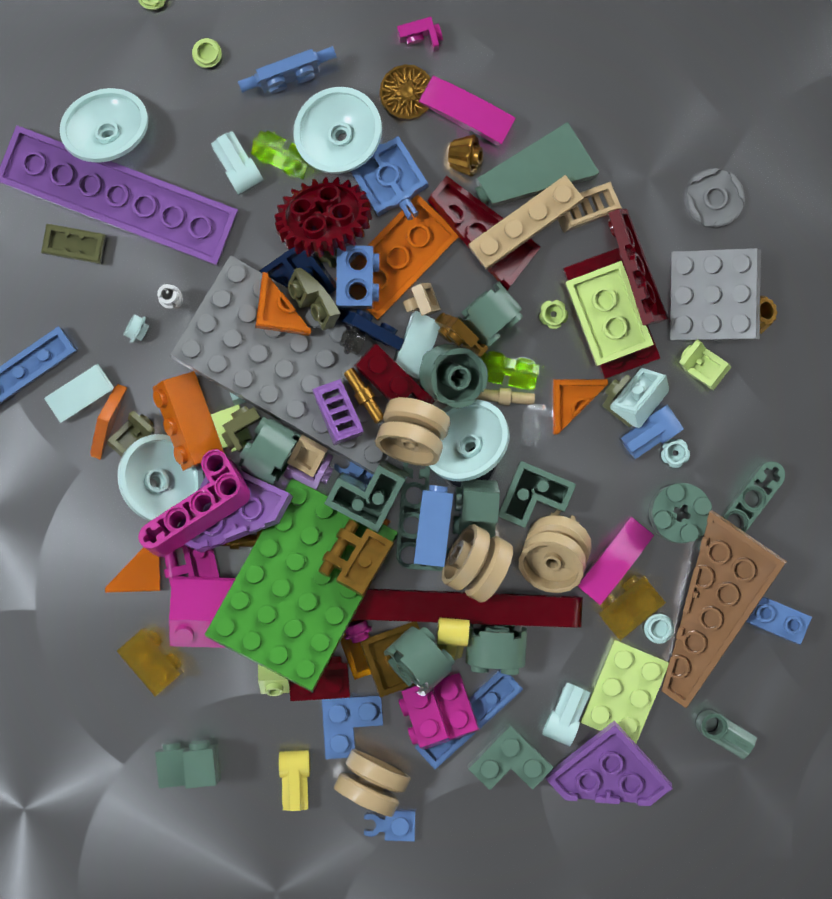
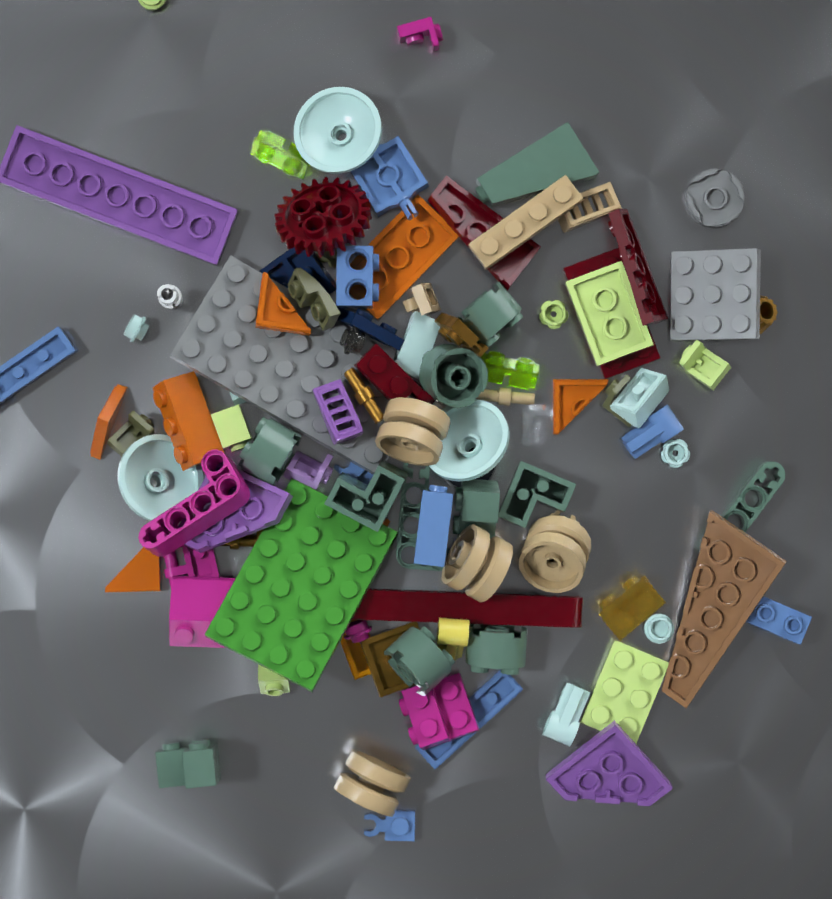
(73, 244): olive plate -> none
(79, 393): light aqua slope -> none
(104, 125): light aqua dish -> none
(150, 660): clear yellow bracket -> none
(207, 53): yellowish green plate -> none
(239, 168): light aqua piece -> none
(241, 419): olive bracket -> none
(278, 74): medium blue plate -> none
(294, 771): light yellow piece -> none
(307, 456): tan tile -> none
(332, 684): dark red bracket -> none
(342, 716): medium blue plate -> none
(364, 561): pearl gold plate -> none
(402, 90): pearl gold wheel -> none
(465, 155): pearl gold piece -> none
(467, 110): dark pink slope -> none
(507, 752): sand green brick -> none
(615, 560): dark pink slope -> none
(664, 519): sand green brick -> none
(727, 734): sand green piece -> none

